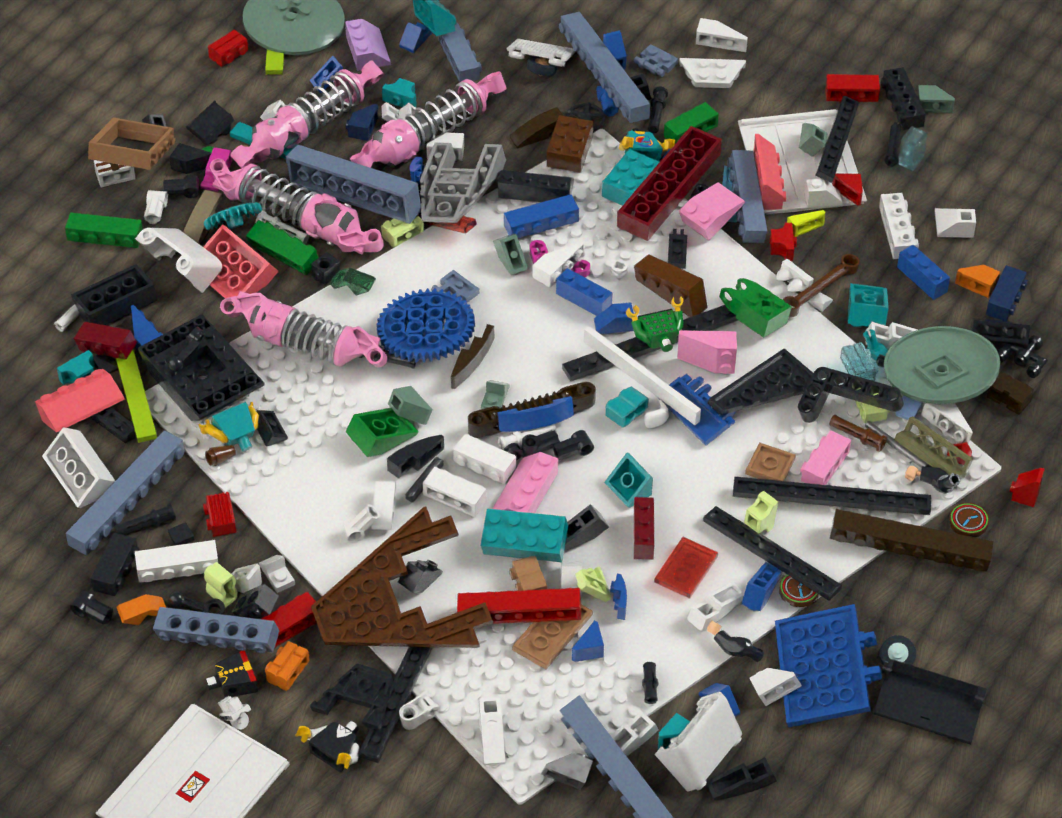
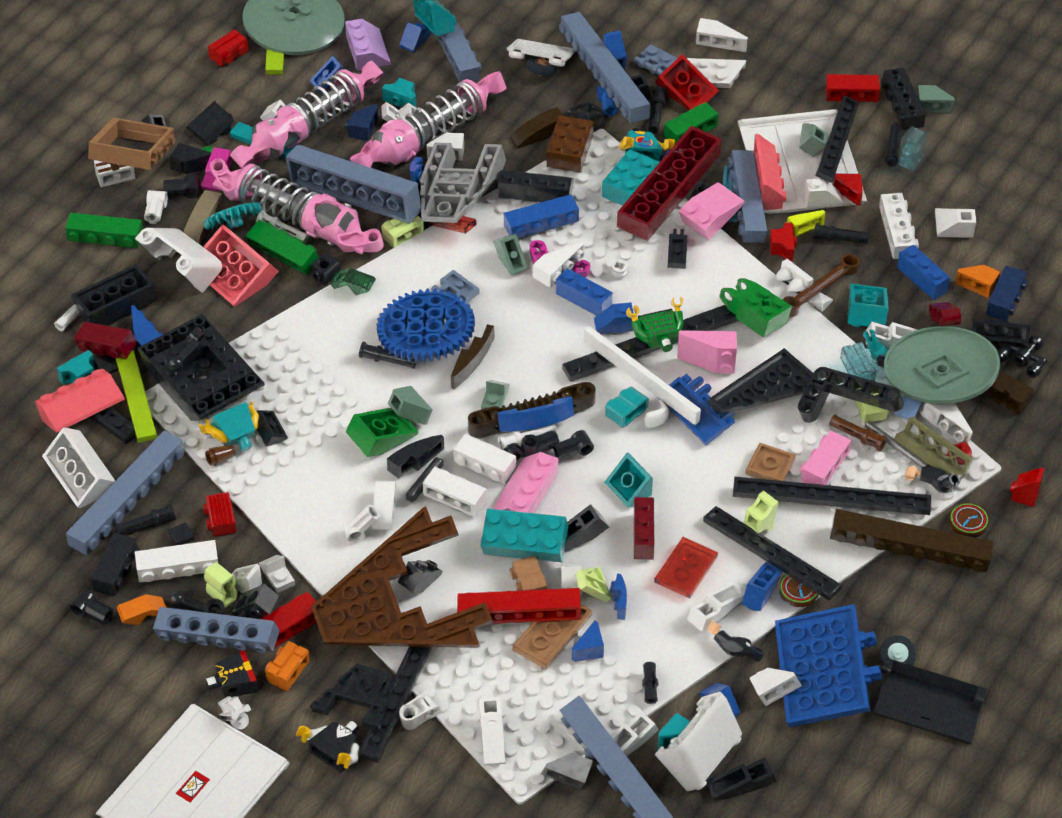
(289, 328): bright pink piece -> none
(672, 282): reddish brown wedge -> none
(686, 84): none -> red slope
(832, 233): none -> black pin
(945, 314): none -> dark red beam

